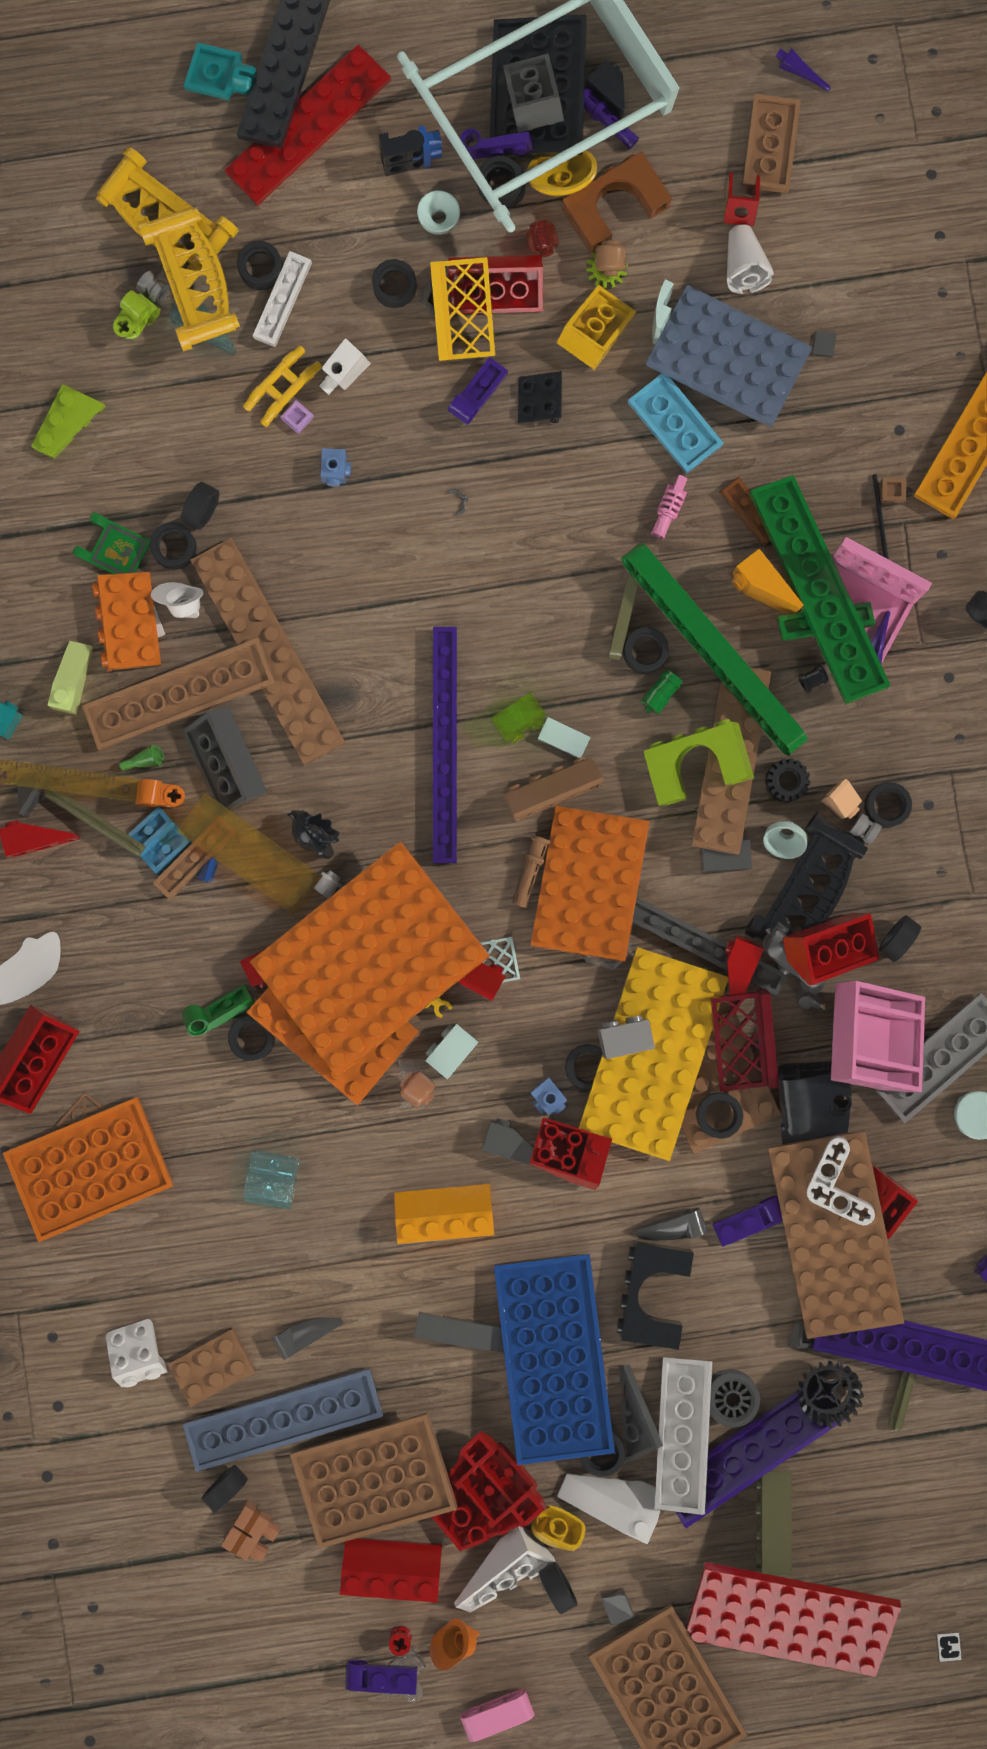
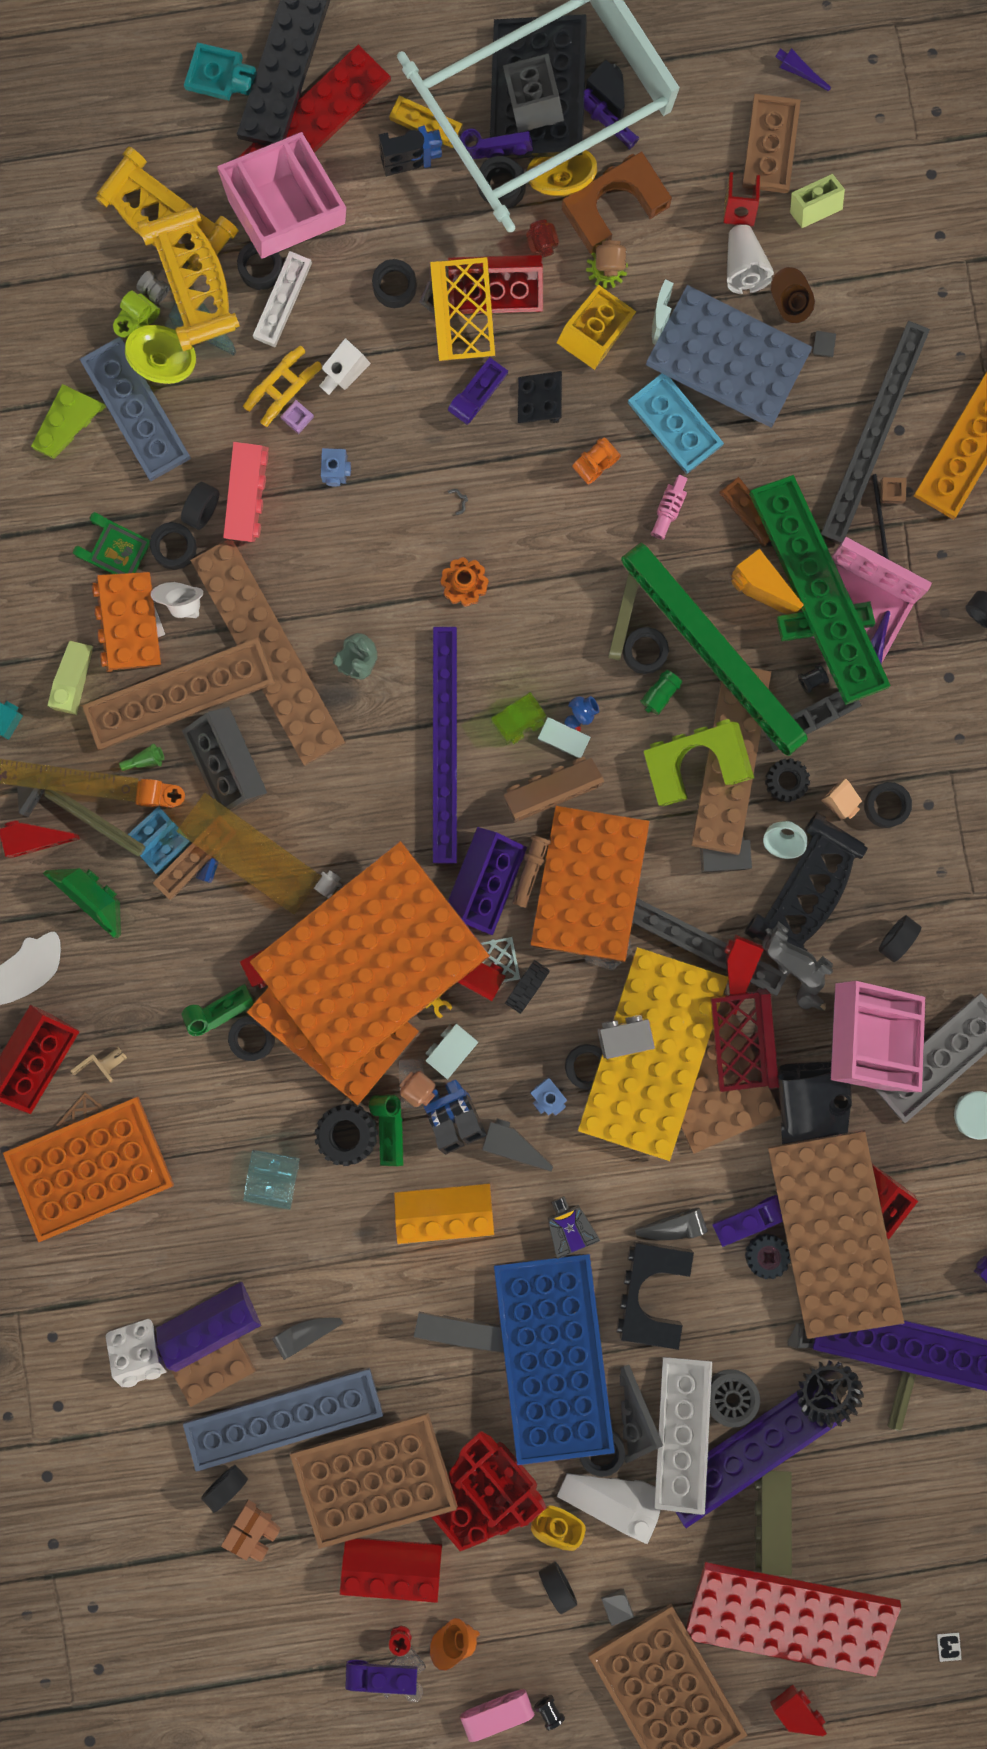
(90, 896): none -> green wedge
(105, 1064): none -> tan bracket
(135, 410): none -> sand blue plate
(158, 355): none -> neon yellow dish
(206, 1327): none -> dark purple slope
(245, 491): none -> coral wedge
(282, 195): none -> bright pink slope
(313, 832): black hair -> none
(331, 1149): none -> black tyre
(356, 656): none -> sand green hair
(390, 1128): none -> green plate
(415, 115): none -> yellow plate
(438, 202): light aqua piece -> none
(453, 1110): none -> black hips
(464, 581): none -> orange plant
(486, 879): none -> dark purple slope
(511, 1559): white wedge -> none
(527, 986): none -> black tyre
(549, 1712): none -> black bush
(570, 1228): none -> torso
(571, 1153): red slope -> none
(583, 711): none -> blue animal
(596, 460): none -> orange piece
(737, 1119): black tyre -> none
(761, 1249): none -> black wheel
(792, 295): none -> reddish brown piece
(796, 1714): none -> red slope
(817, 201): none -> yellowish green brick
(821, 714): none -> dark grey slope
(828, 1182): white beam -> none
(832, 947): red slope -> none
(860, 826): light grey wheel -> none
(874, 432): none -> dark grey plate

